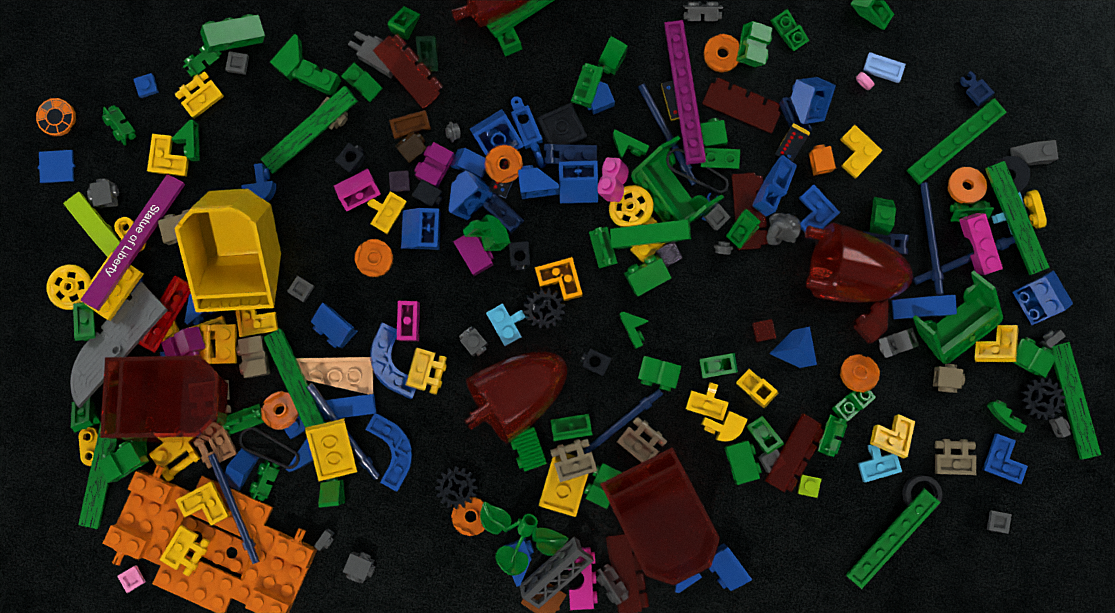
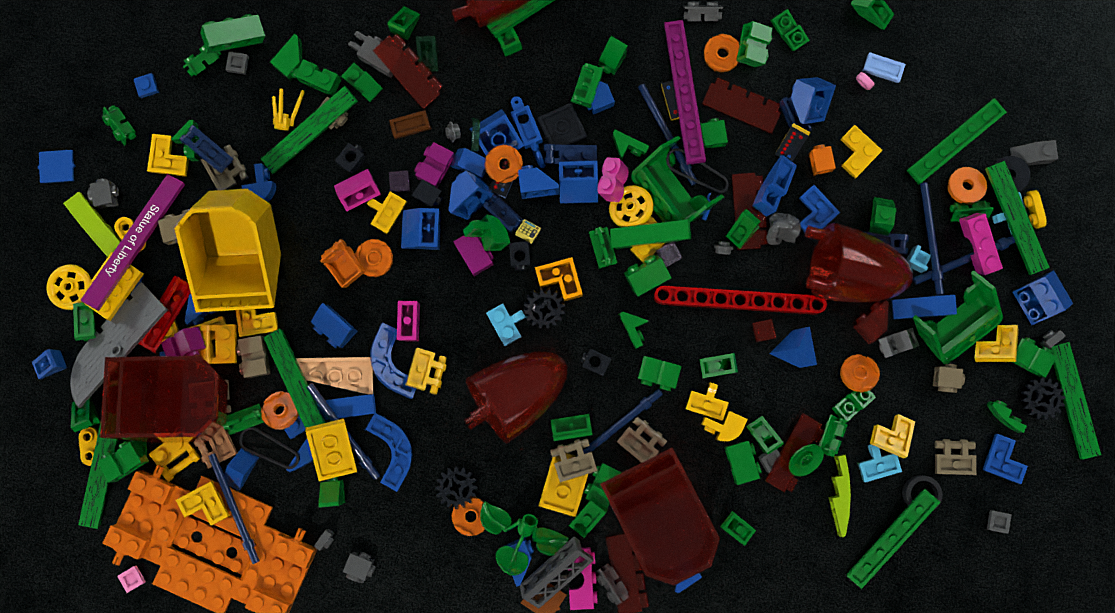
(48, 363): none -> blue slope
(55, 117): tile -> none
(180, 546): yellow plate -> none
(202, 98): yellow plate -> none
(207, 149): none -> dark blue plate
(226, 179): none -> dark tan plate
(260, 487): green hinge -> none
(282, 121): none -> yellow plant
(300, 289): dark grey plate -> none
(342, 263): none -> orange piece
(411, 146): dark brown brick -> none
(473, 341): dark grey brick -> none
(475, 134): none -> clear green piece
(528, 231): none -> light yellow tile
(529, 450): green brick -> none
(588, 517): none -> green hinge
(716, 216): dark grey plate -> none
(721, 158): green hinge -> none
(728, 569): blue slope -> none
(738, 528): none -> green slope
(757, 388): yellow brick -> none
(767, 297): none -> red beam
(806, 460): none -> green dish
(809, 486): lime plate -> none
(841, 502): none -> lime slope
(918, 259): none -> medium azure panel
(977, 91): dark blue plate -> none
(1060, 426): dark grey plate -> none

